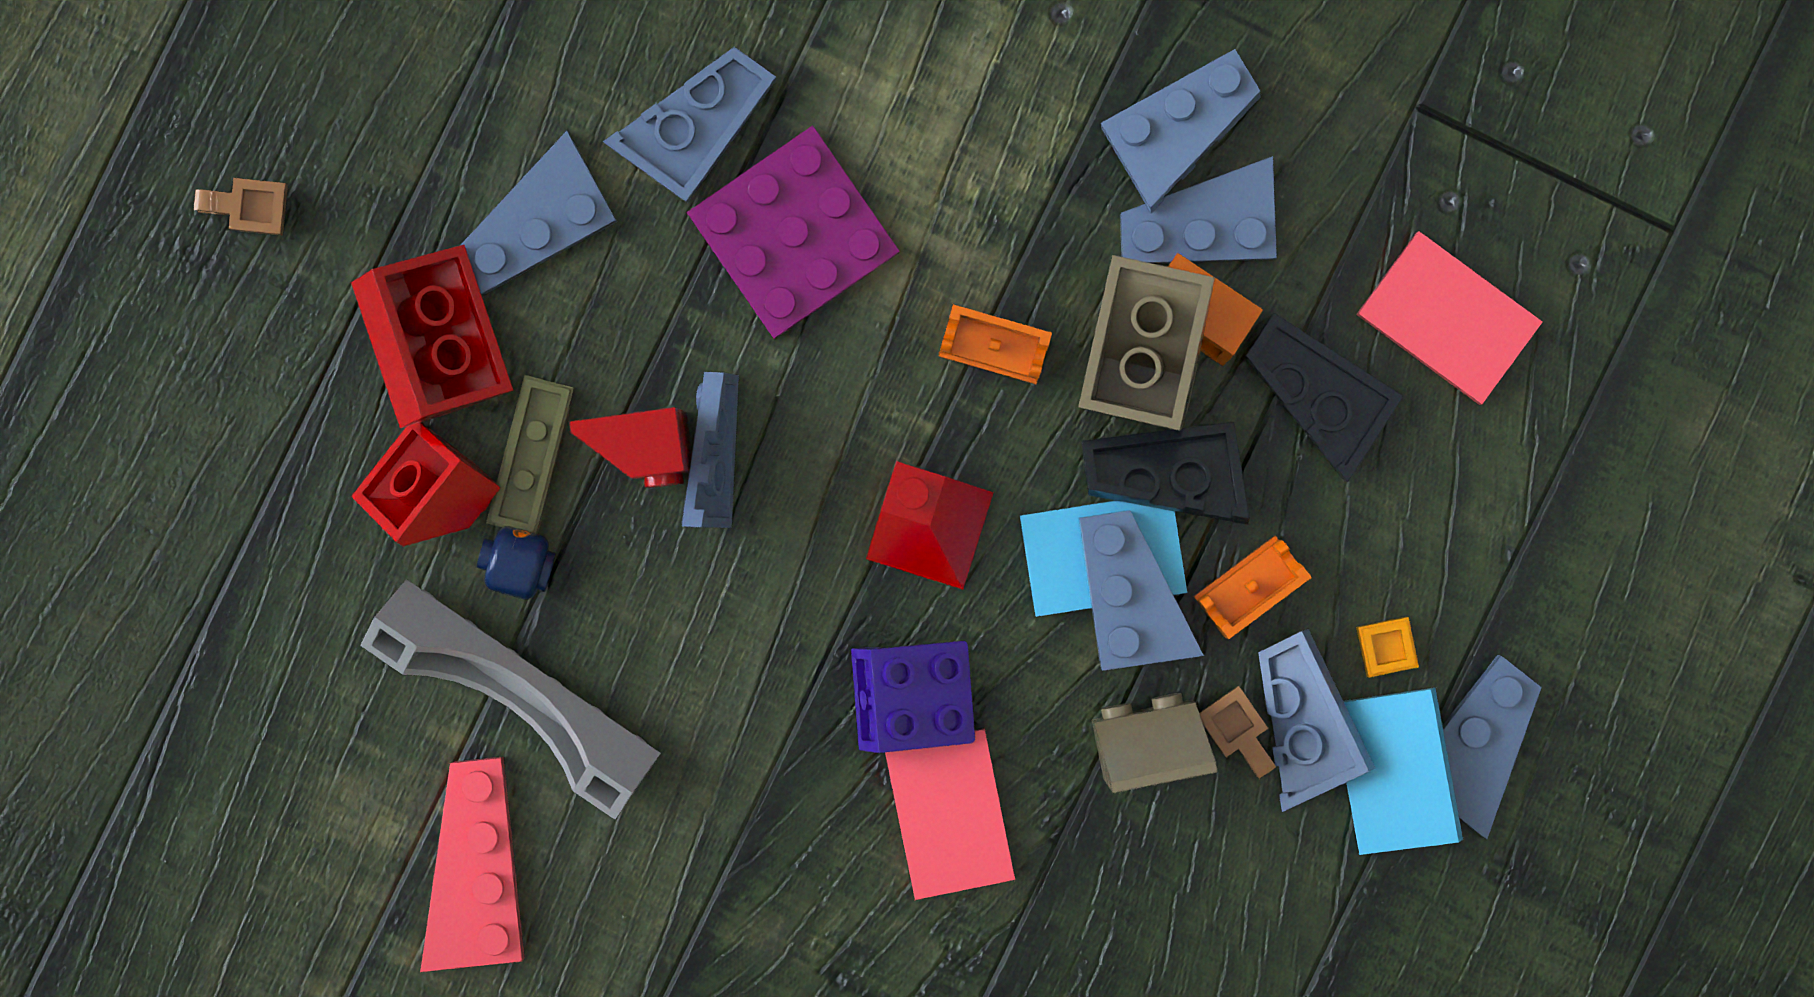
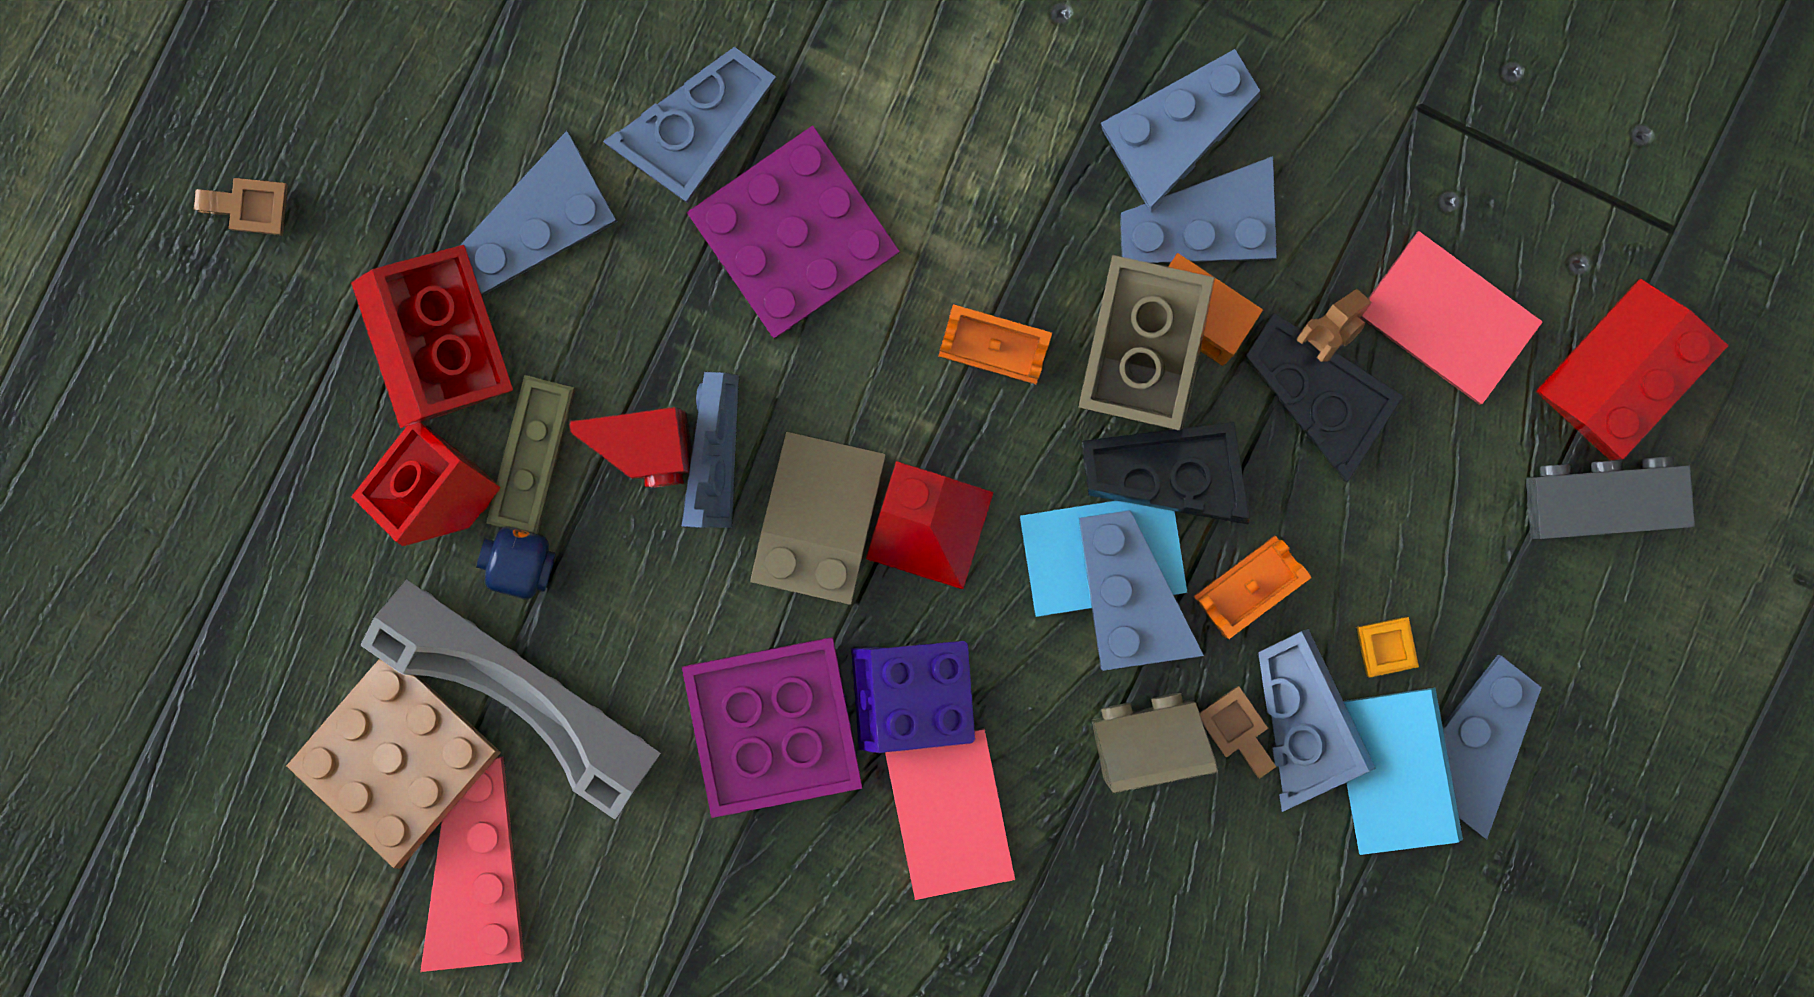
(393, 761): none -> plate
(772, 727): none -> magenta plate
(818, 518): none -> dark tan slope
(1338, 326): none -> medium nougat plate
(1610, 499): none -> dark grey brick
(1631, 369): none -> red slope

